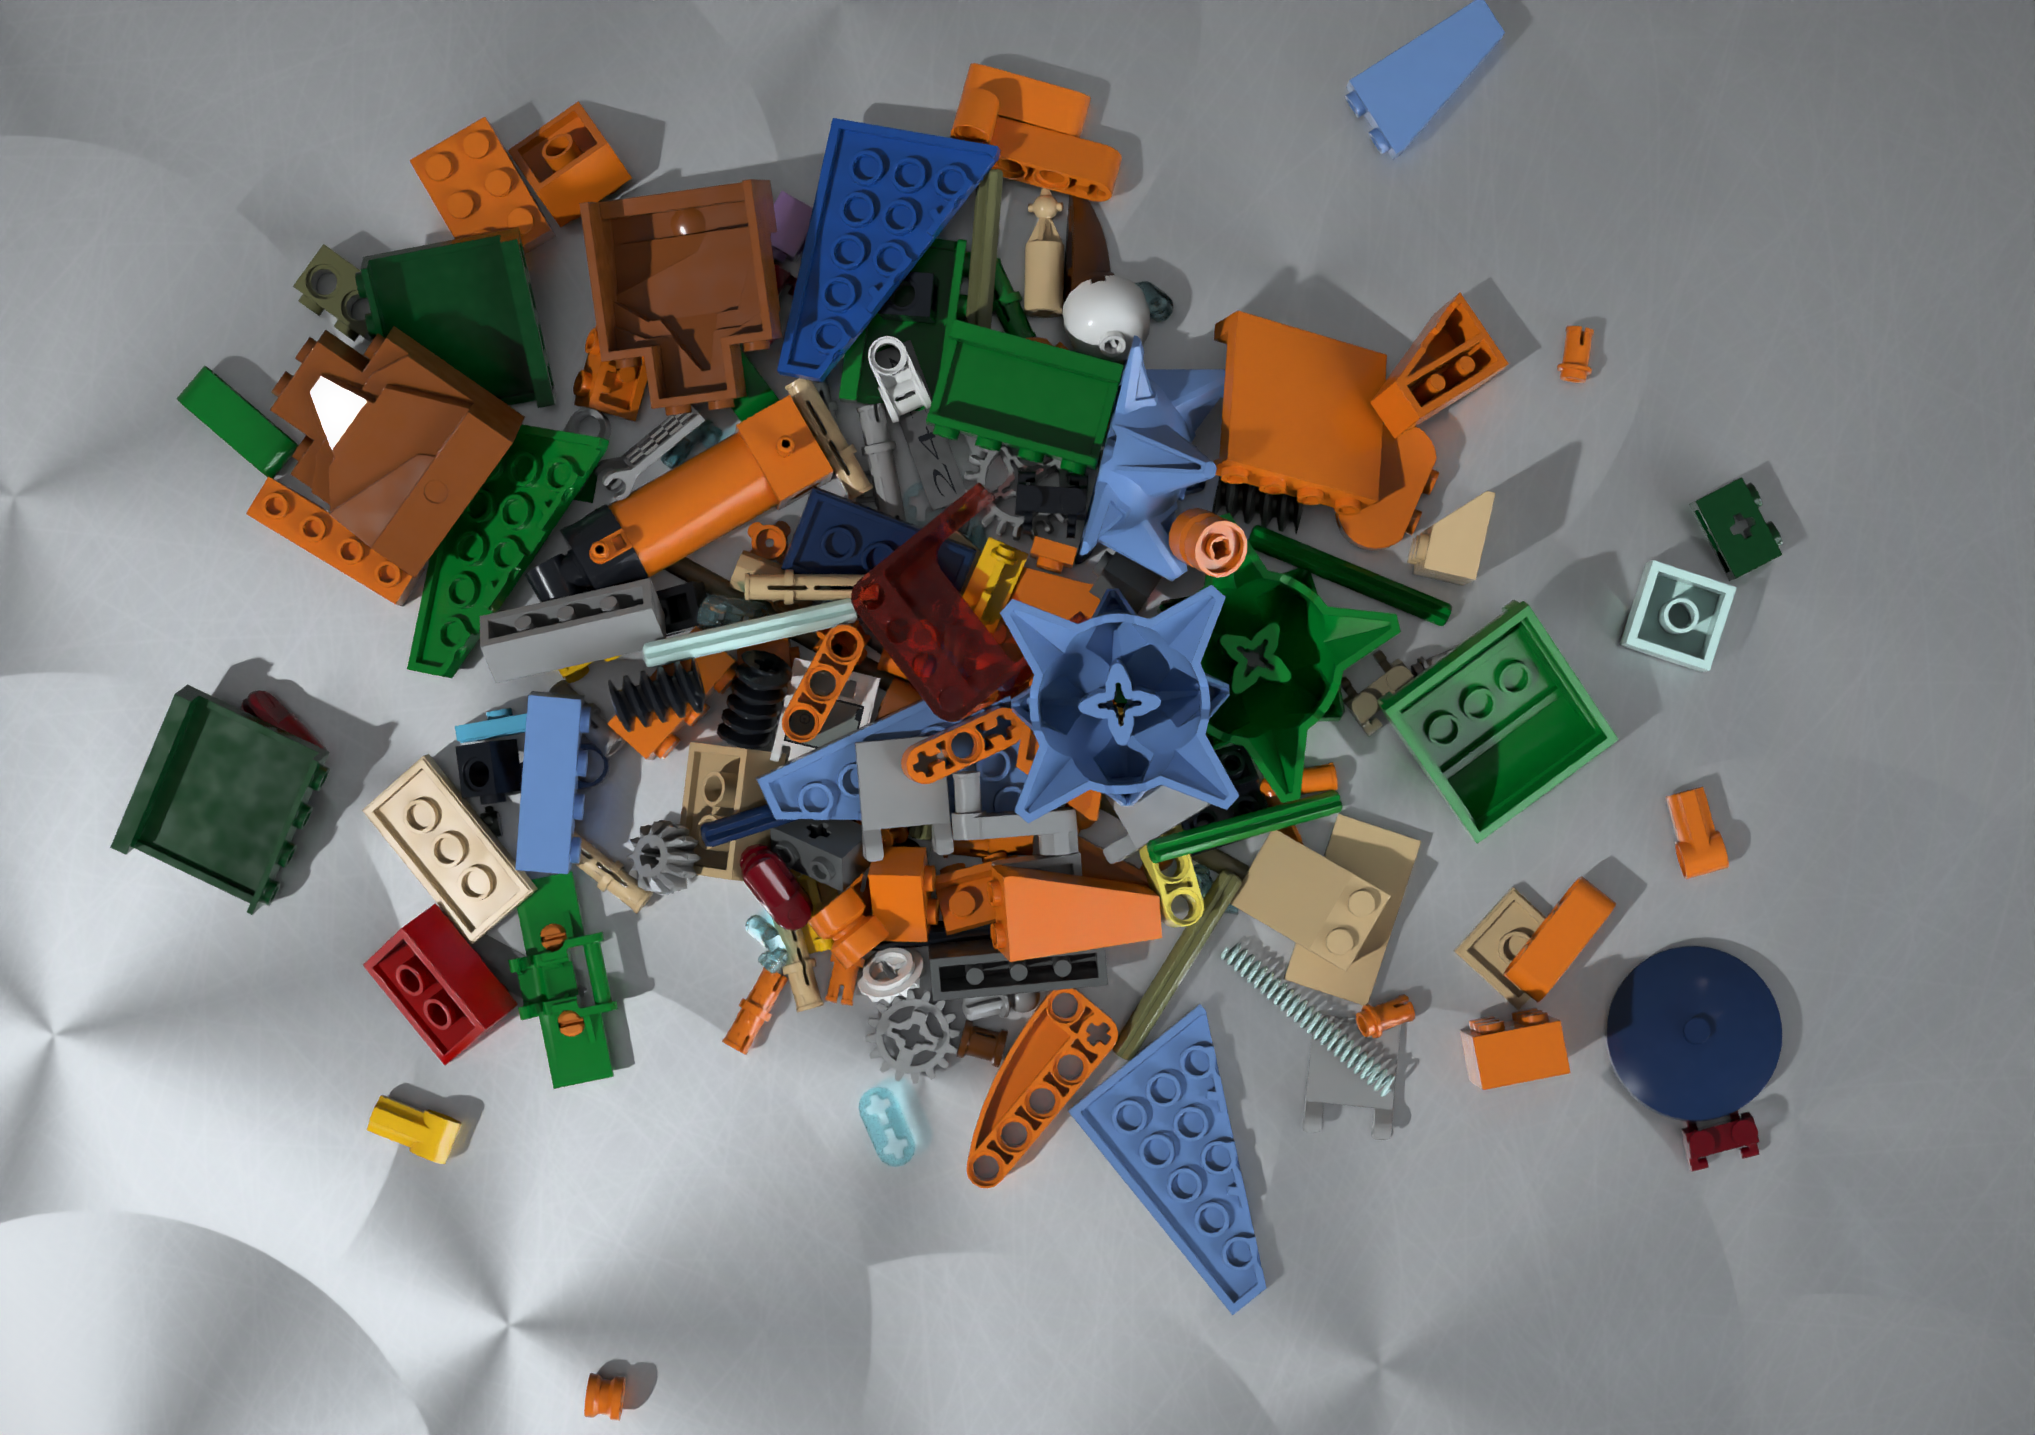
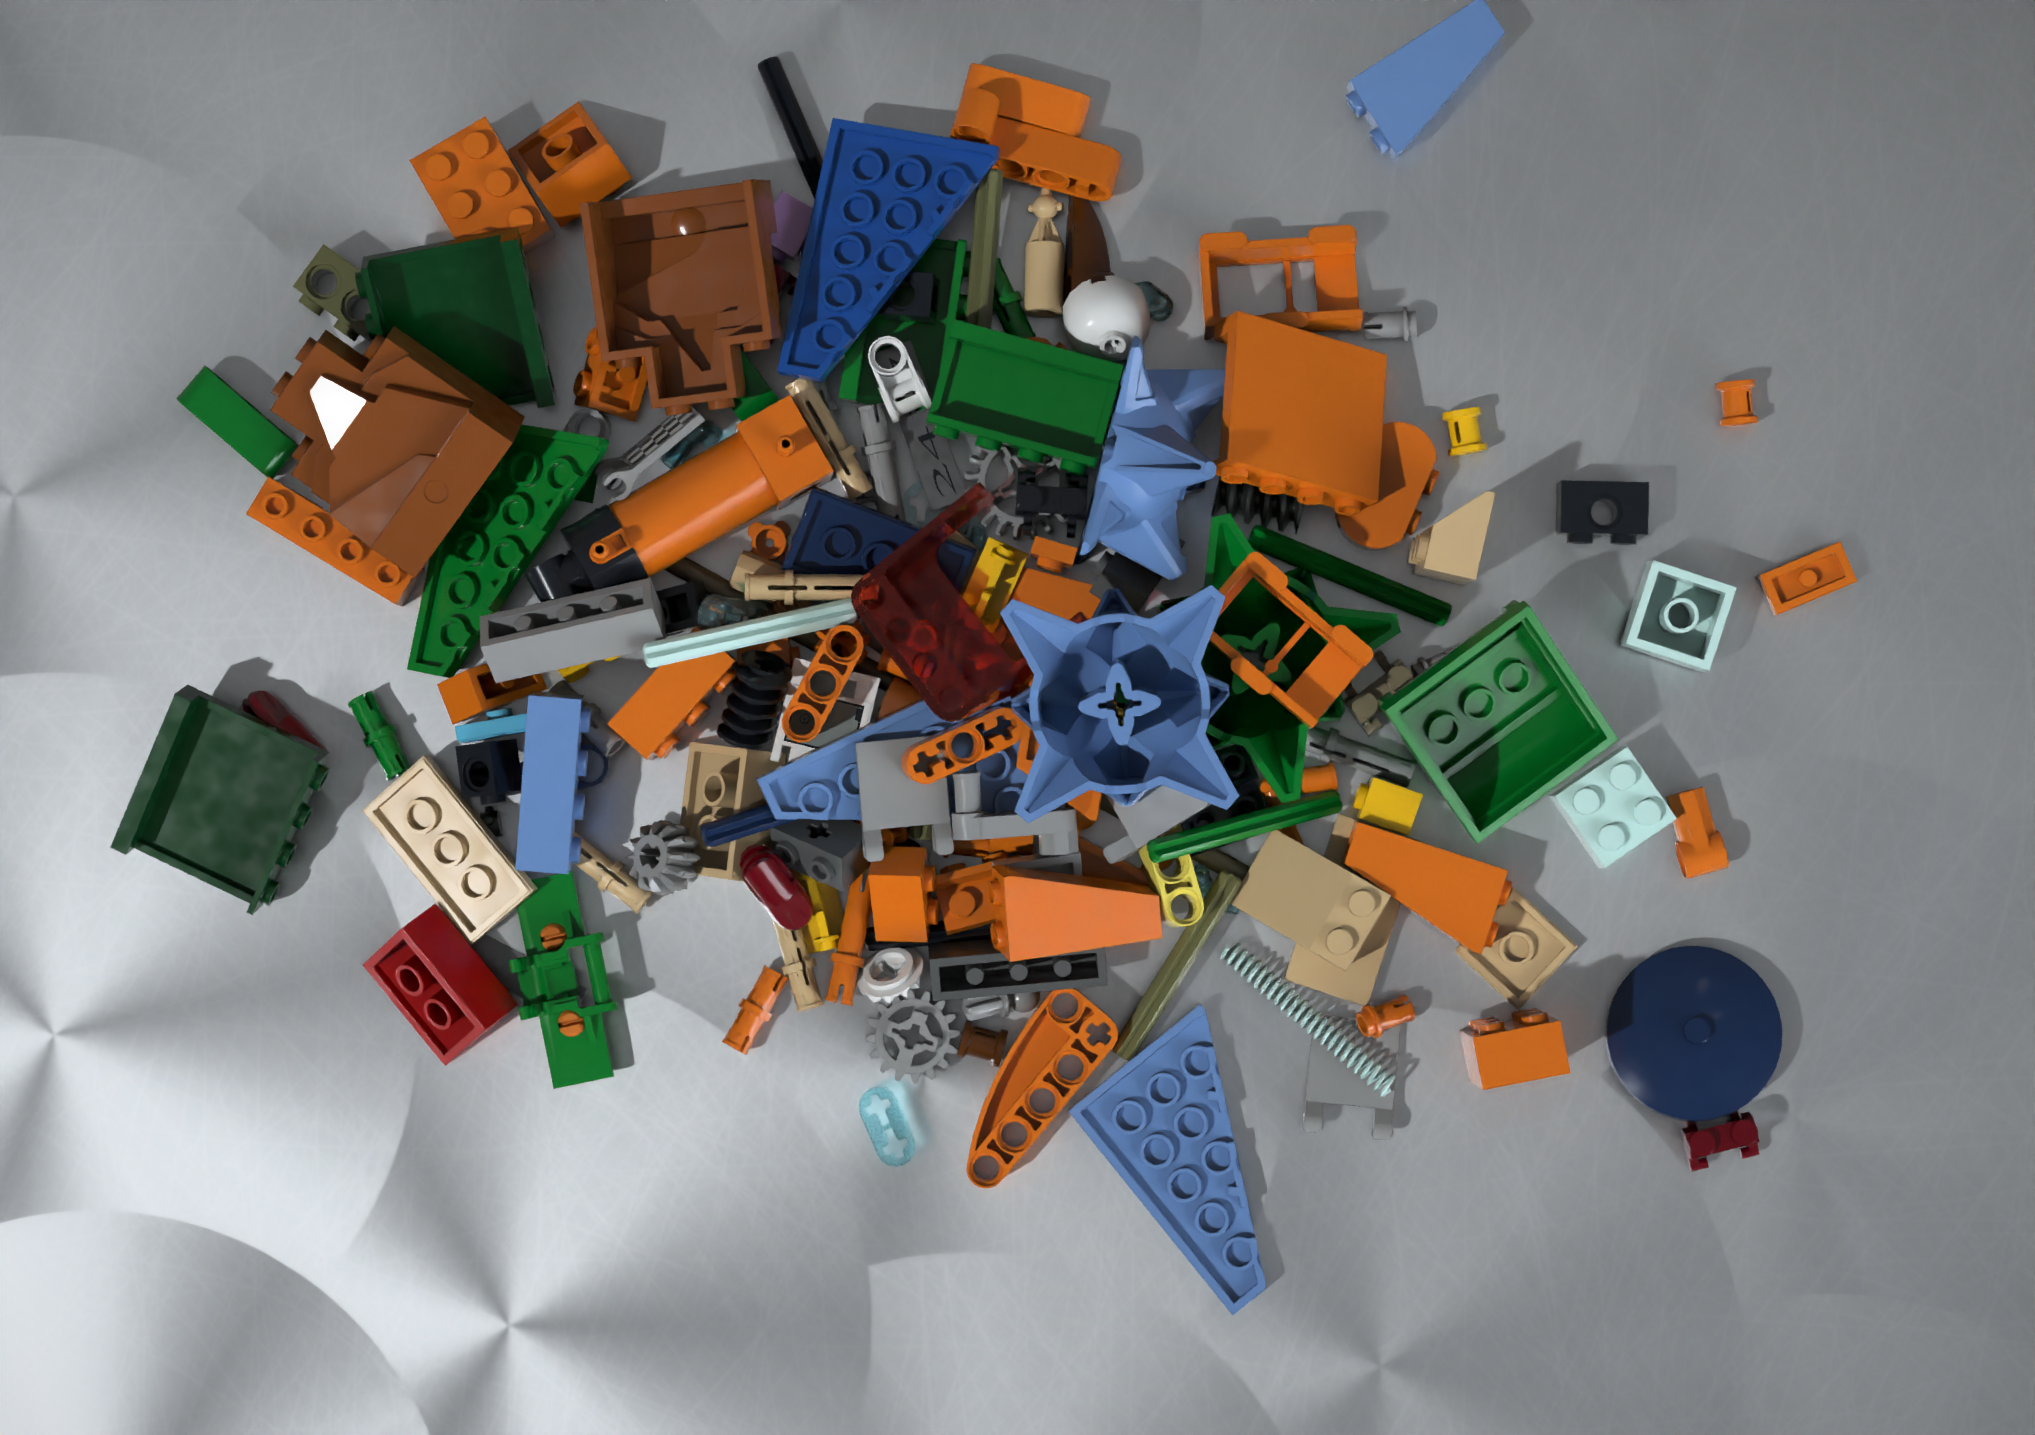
(379, 735): none -> green pin
(425, 1132): yellow piece -> none
(476, 692): none -> orange slope
(604, 1397): orange wheel -> none
(658, 695): black piece -> none
(770, 938): clear light blue arm -> none
(792, 120): none -> black axle
(848, 927): orange wheel -> none
(1208, 542): orange wheel -> none
(1324, 676): none -> orange piece
(1334, 271): none -> orange piece
(1369, 759): none -> light grey pin
(1387, 805): none -> yellow brick
(1393, 324): none -> light grey pin
(1435, 884): none -> orange slope
(1439, 368): orange wedge -> none
(1464, 431): none -> yellow bush
(1559, 939): orange beam -> none
(1576, 355): orange pin -> none
(1613, 807): none -> light aqua brick
(1628, 503): none -> black brick
(1734, 552): dark green brick -> none
(1737, 402): none -> orange bush
(1807, 578): none -> orange plate

